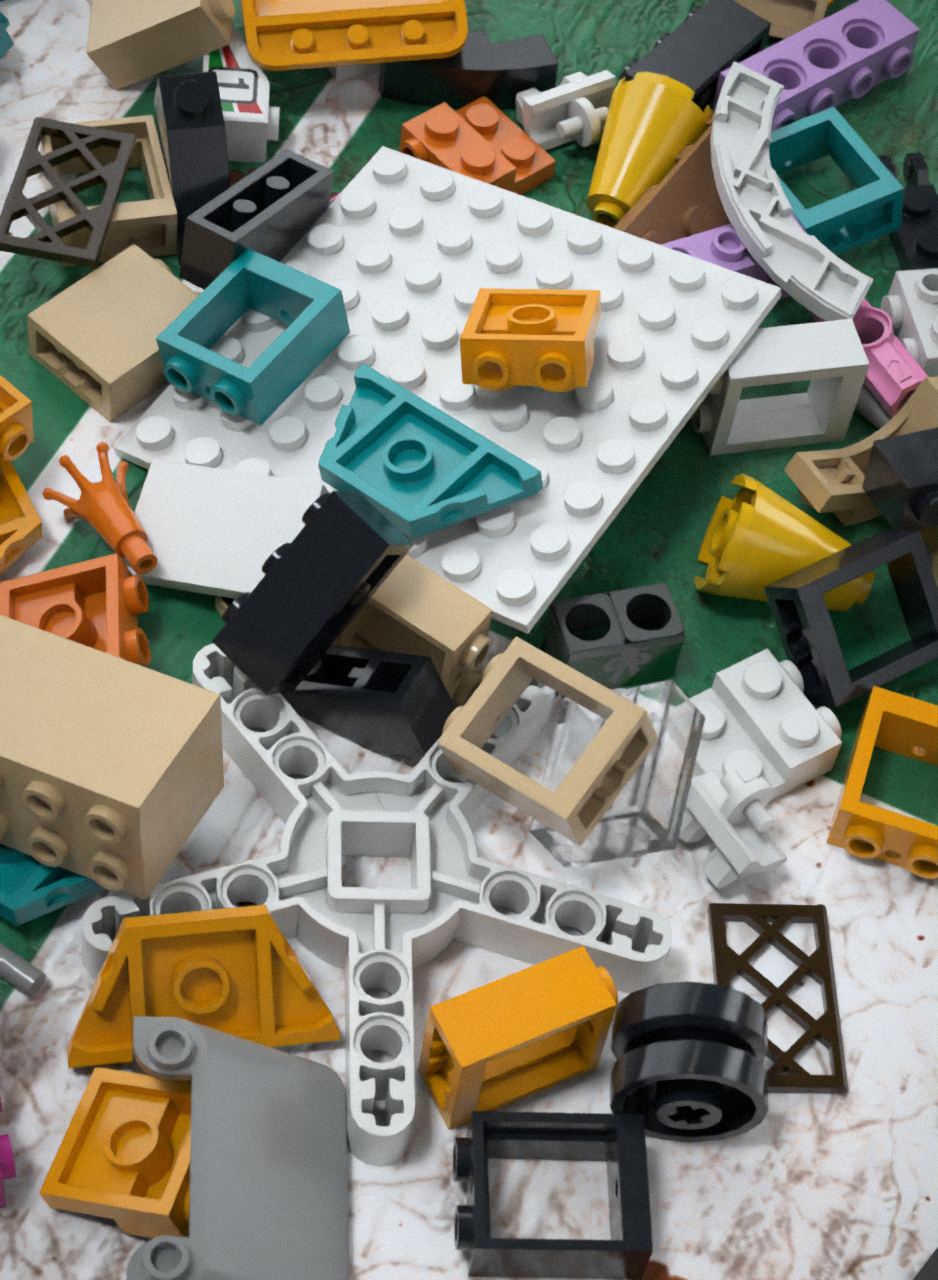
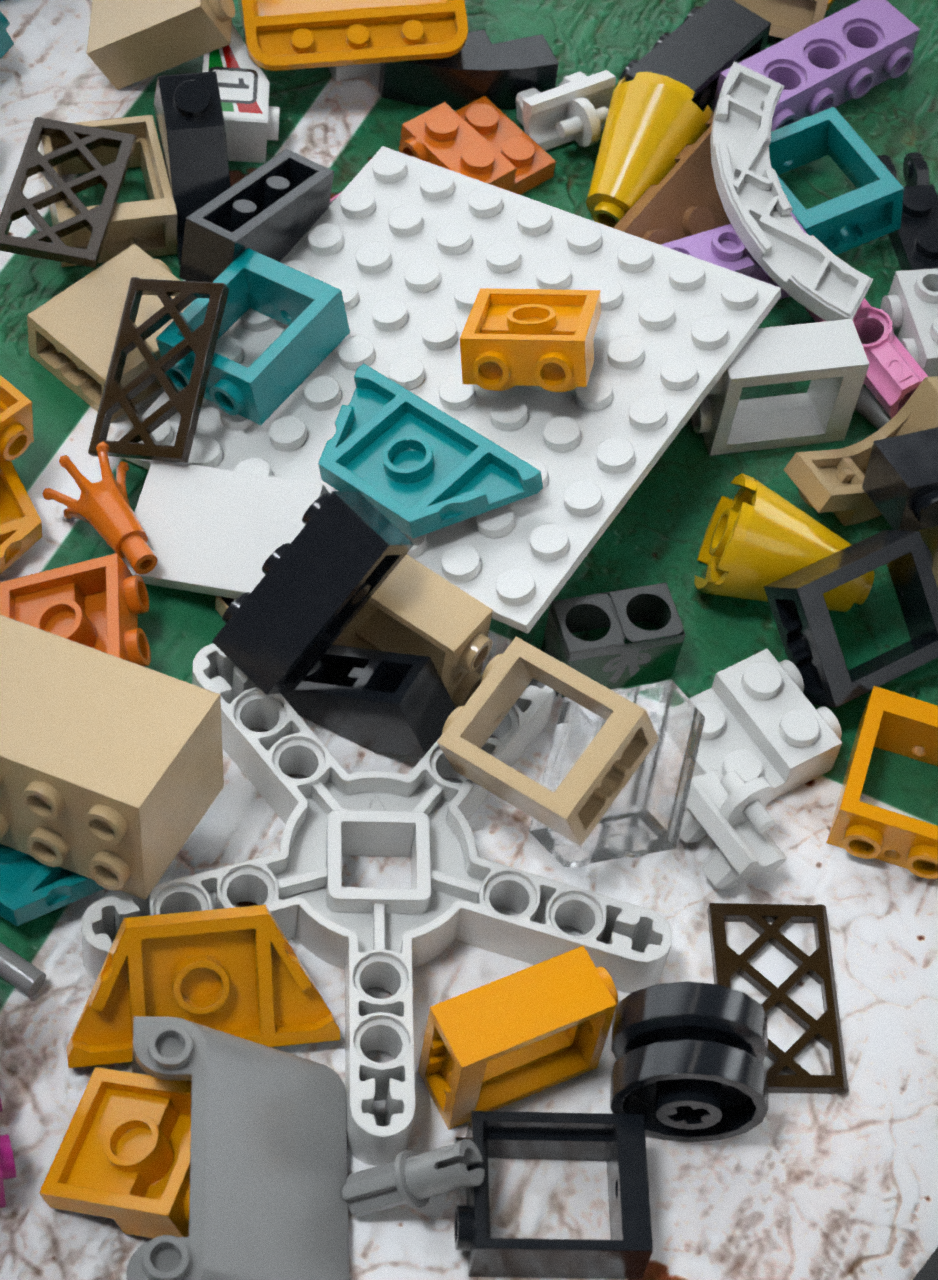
(189, 399): none -> dark brown window
(413, 1178): none -> light grey axle

